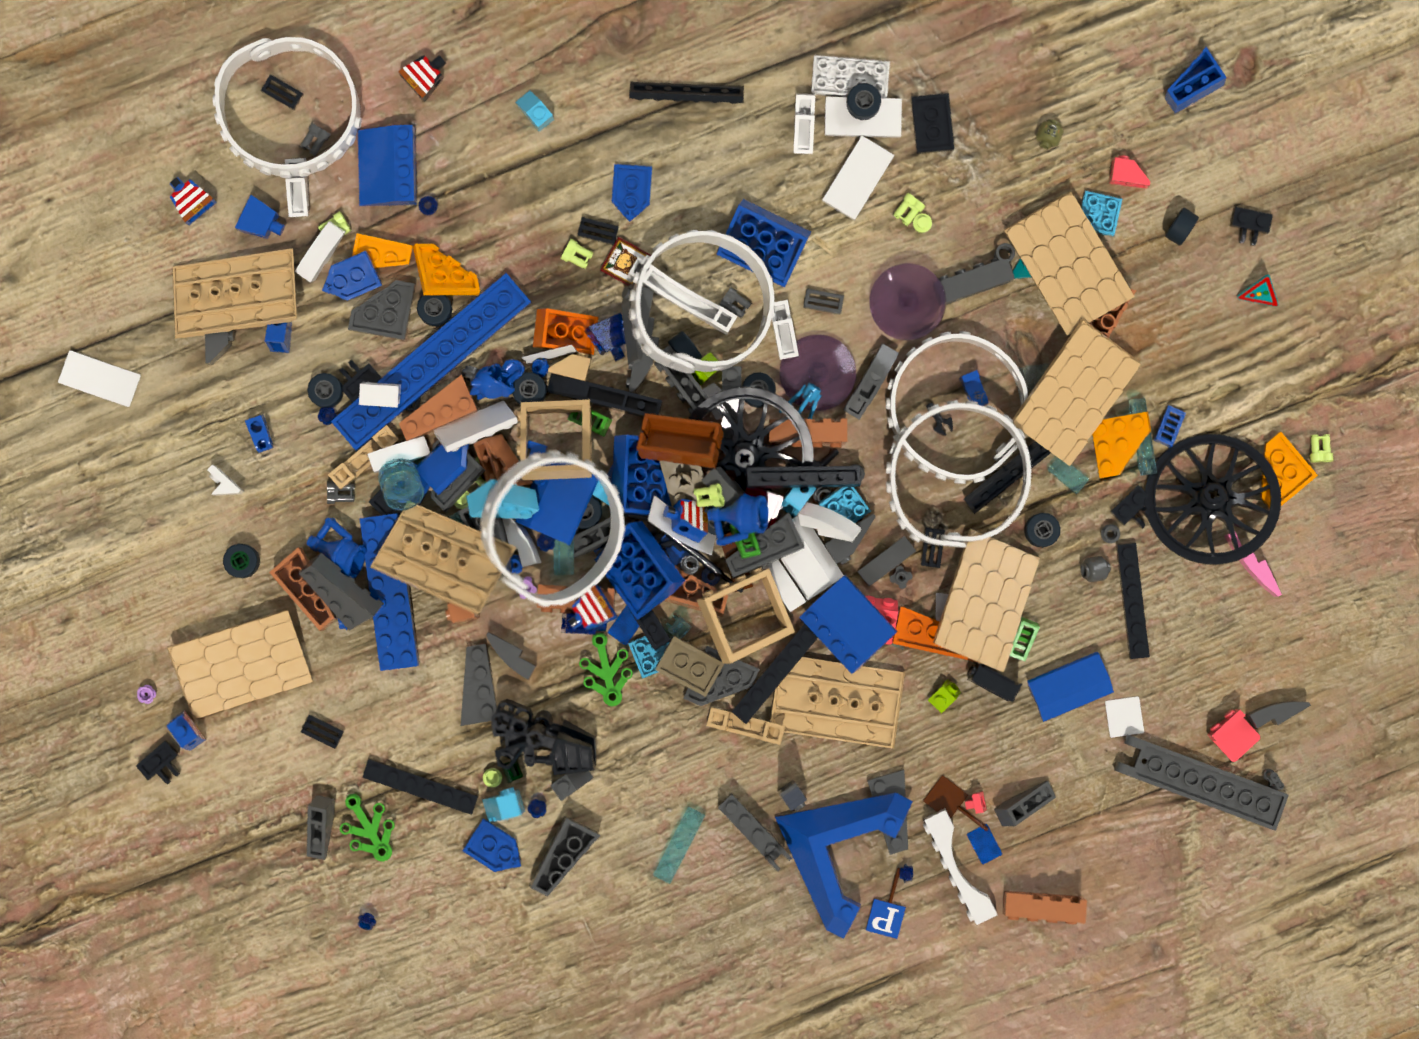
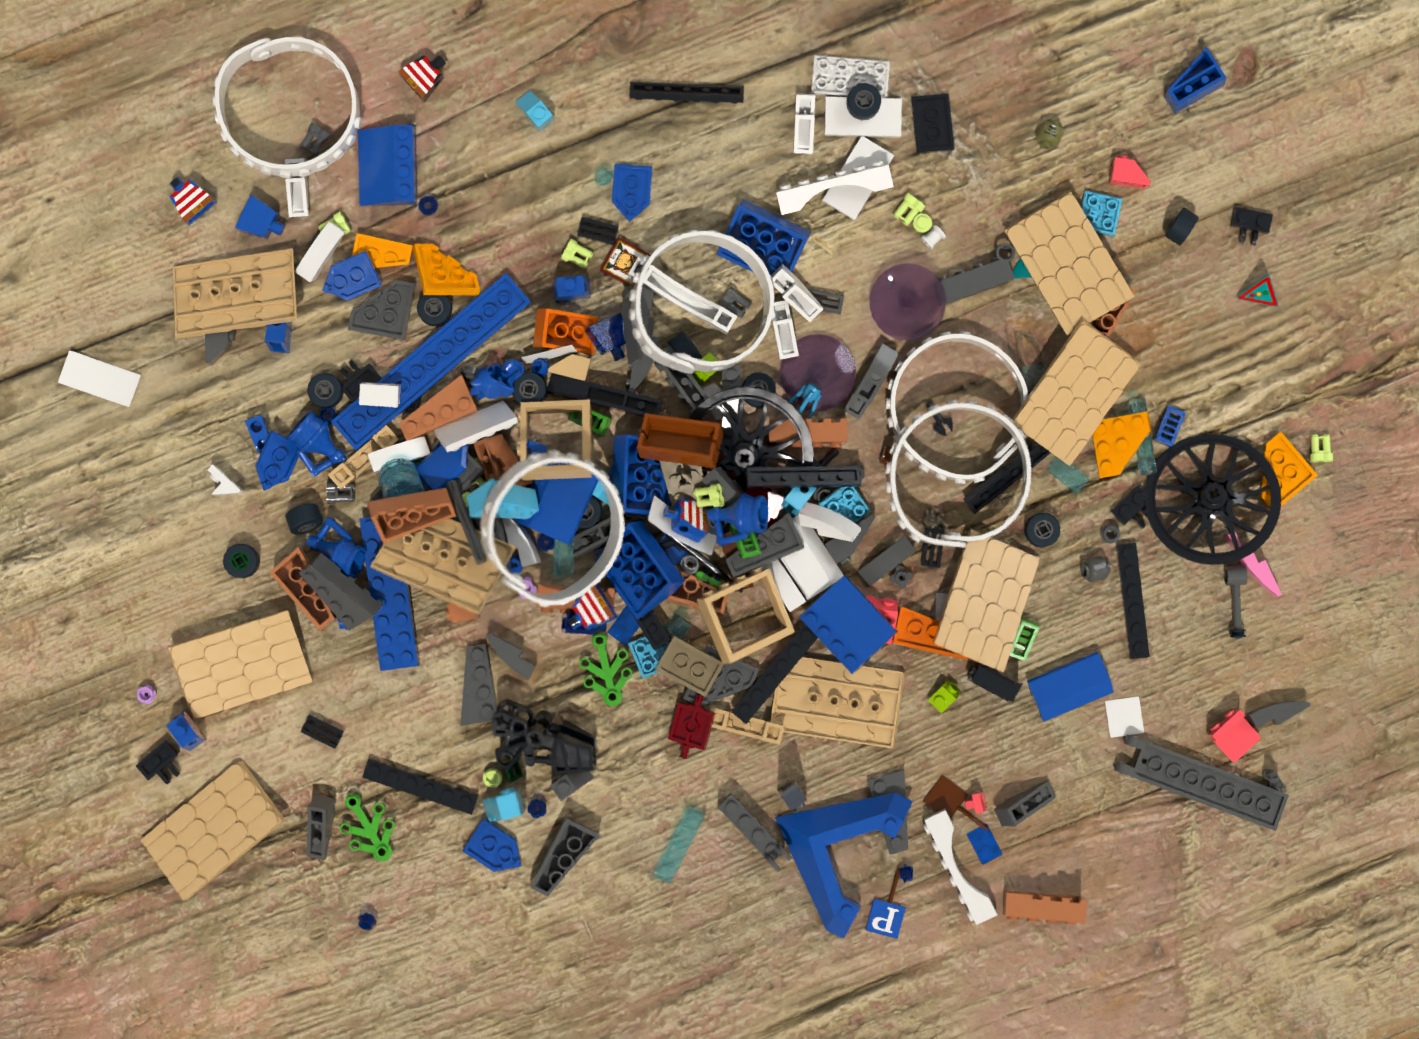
(212, 830): none -> tan piece
(276, 460): none -> blue tile
(295, 100): black tile -> none
(304, 518): none -> black wheel
(313, 436): none -> blue piece
(410, 513): none -> nougat wedge
(466, 522): none -> dark grey axle
(571, 288): none -> blue torso
(603, 177): none -> clear light blue plate
(691, 726): none -> dark red plate
(711, 580): none -> bright green piece
(796, 293): none -> white slope
(873, 177): none -> white arch
(885, 455): none -> reddish brown tile
(933, 237): none -> white bush
(973, 388): blue leg -> none
(1234, 577): none -> dark grey piece

